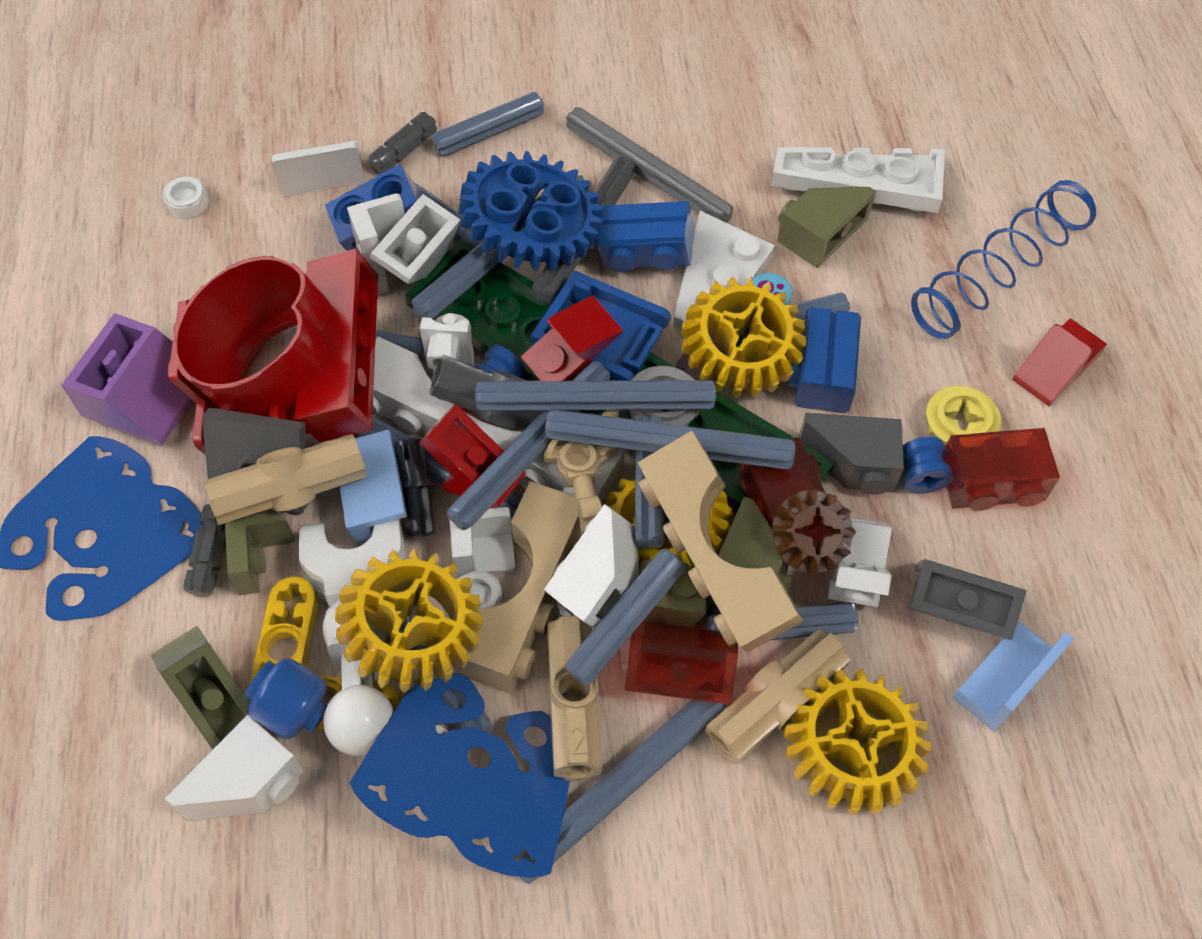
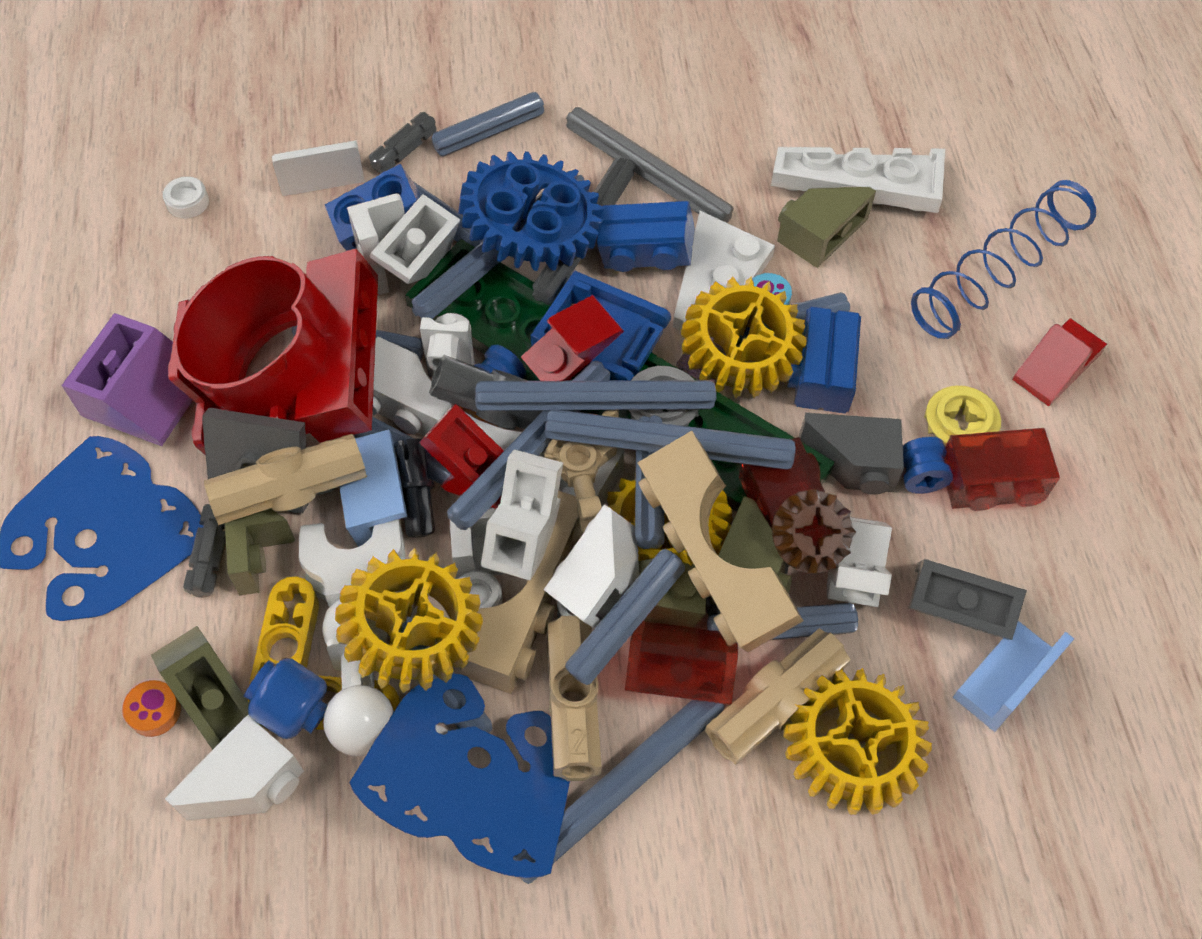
(151, 708): none -> orange tile
(526, 516): none -> white brick

